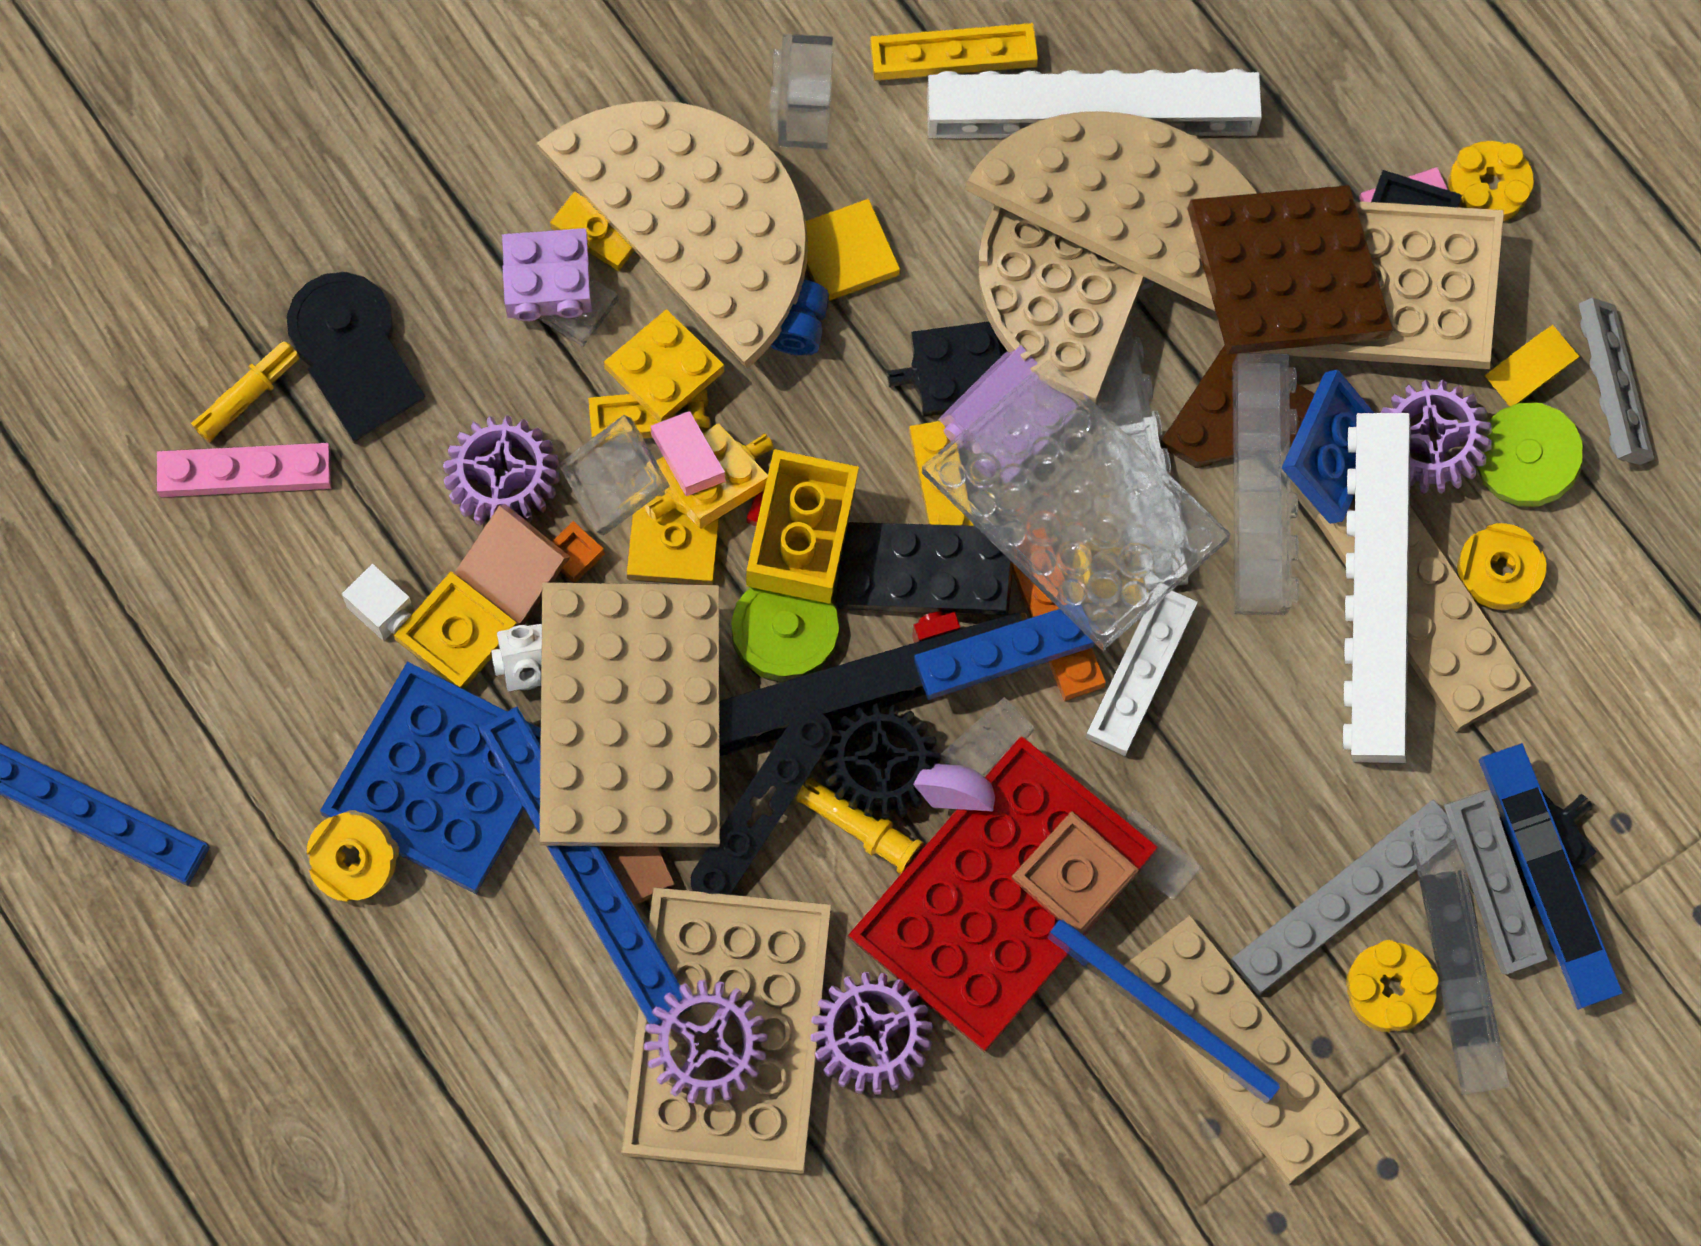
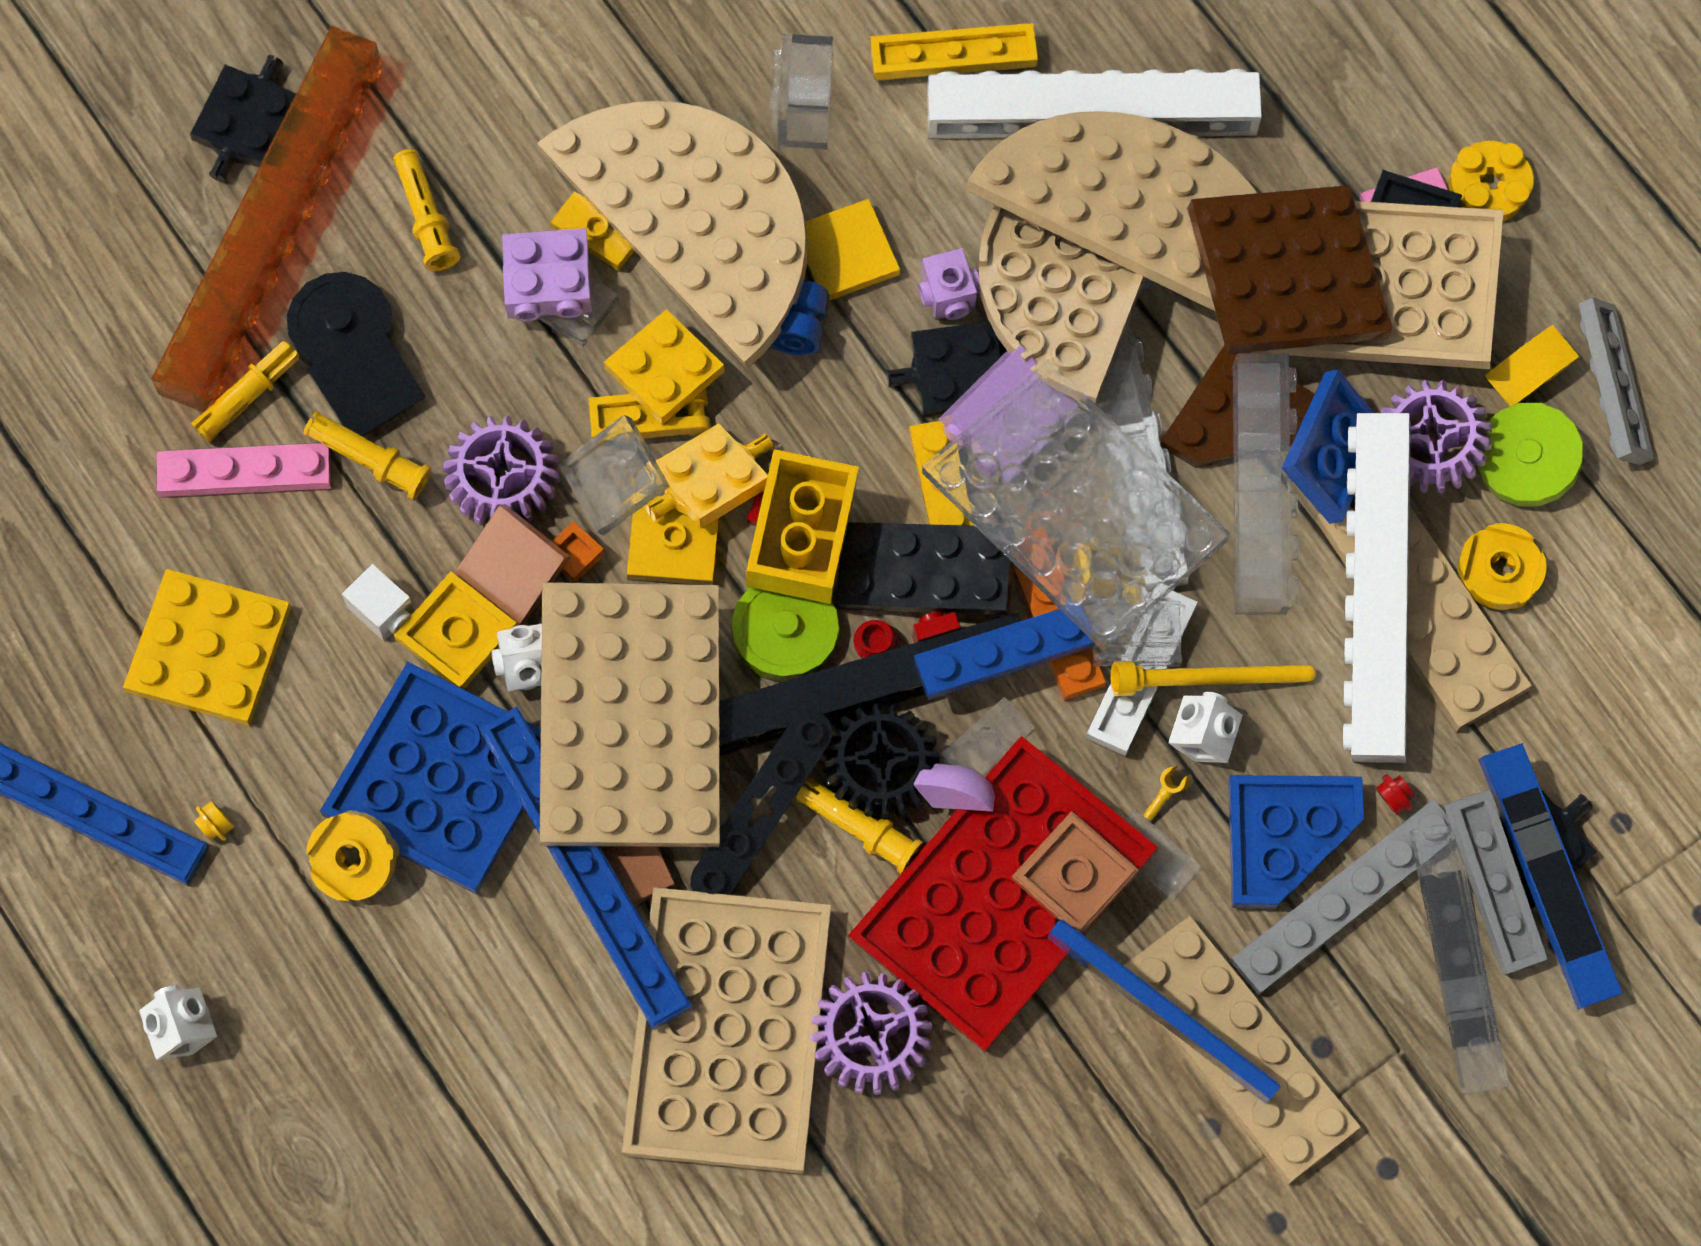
(177, 1022): none -> white brick
(207, 647): none -> yellow plate
(213, 821): none -> yellow plate
(242, 116): none -> black plate
(267, 220): none -> clear orange brick
(384, 463): none -> yellow pin
(429, 225): none -> yellow pin
(688, 453): bright pink tile -> none
(739, 1062): lavender gear -> none
(874, 638): none -> red plate
(948, 285): none -> lavender brick
(1128, 678): none -> yellow piece
(1149, 641): none -> clear plate
(1166, 791): none -> yellow hand
(1205, 728): none -> white brick
(1286, 831): none -> blue plate
(1395, 1011): yellow plate -> none
(1396, 794): none -> red plate

